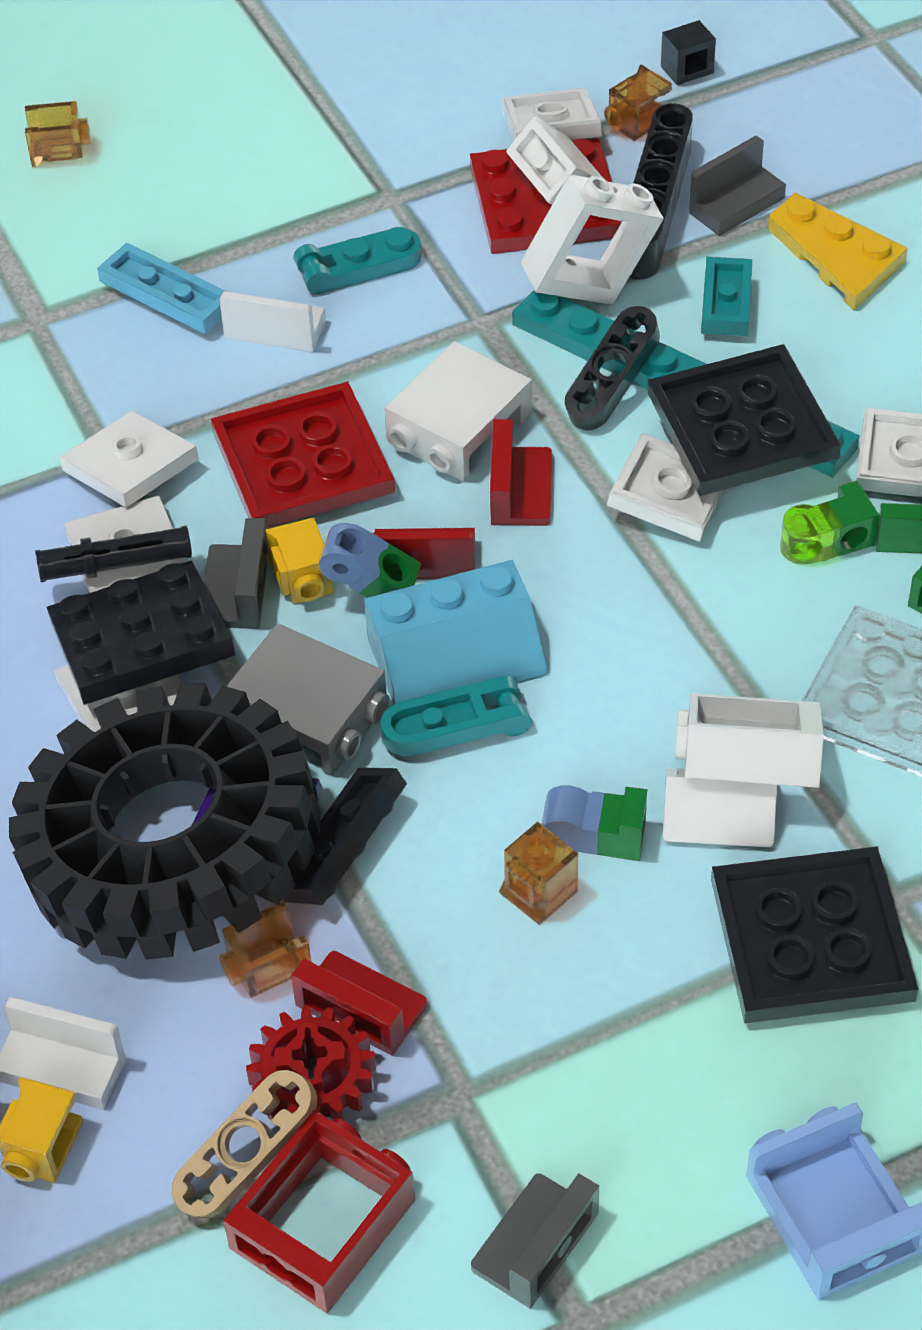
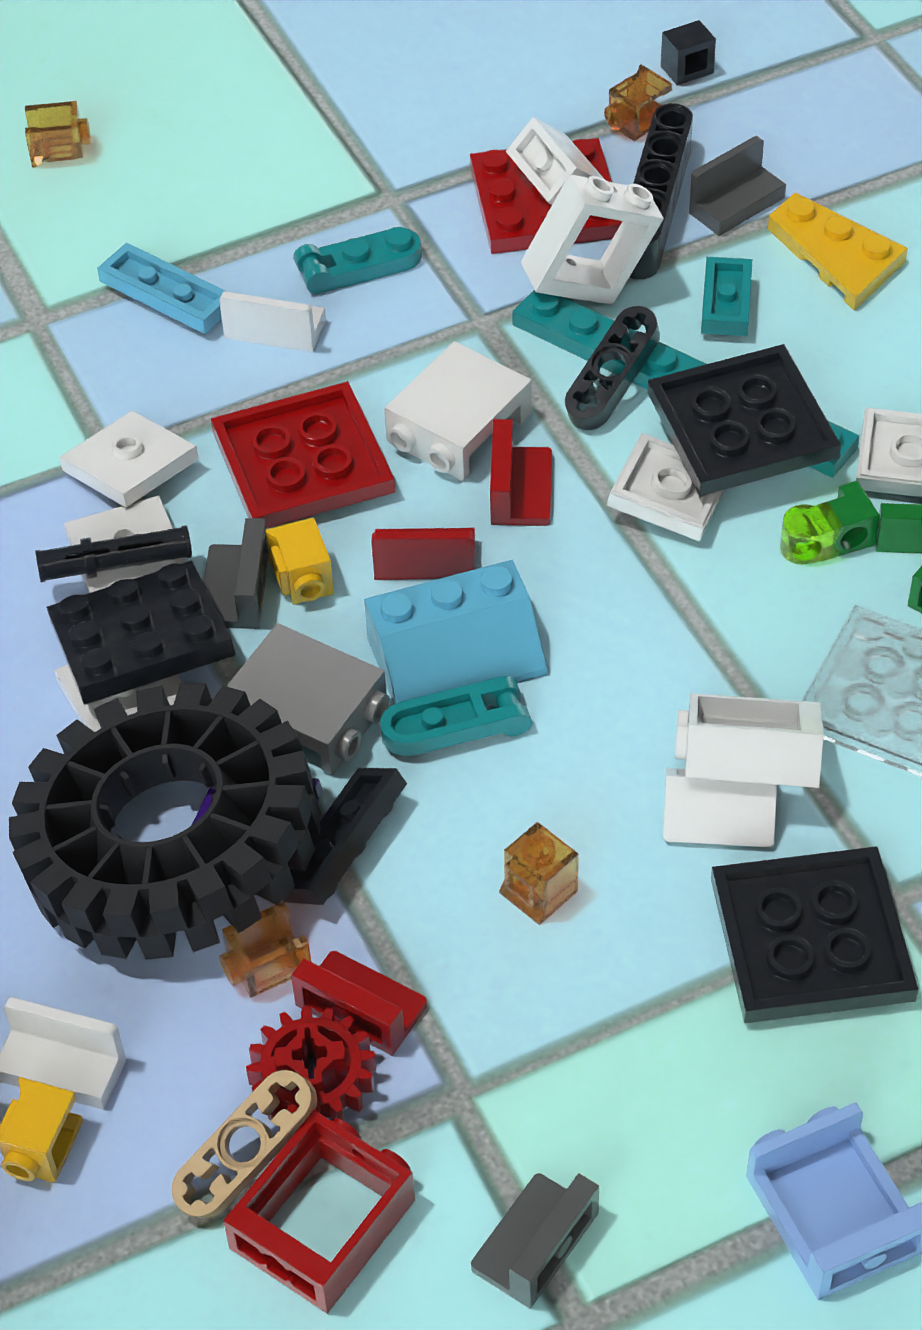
(366, 561): medium blue leg -> none
(564, 110): white plate -> none
(598, 820): leg -> none

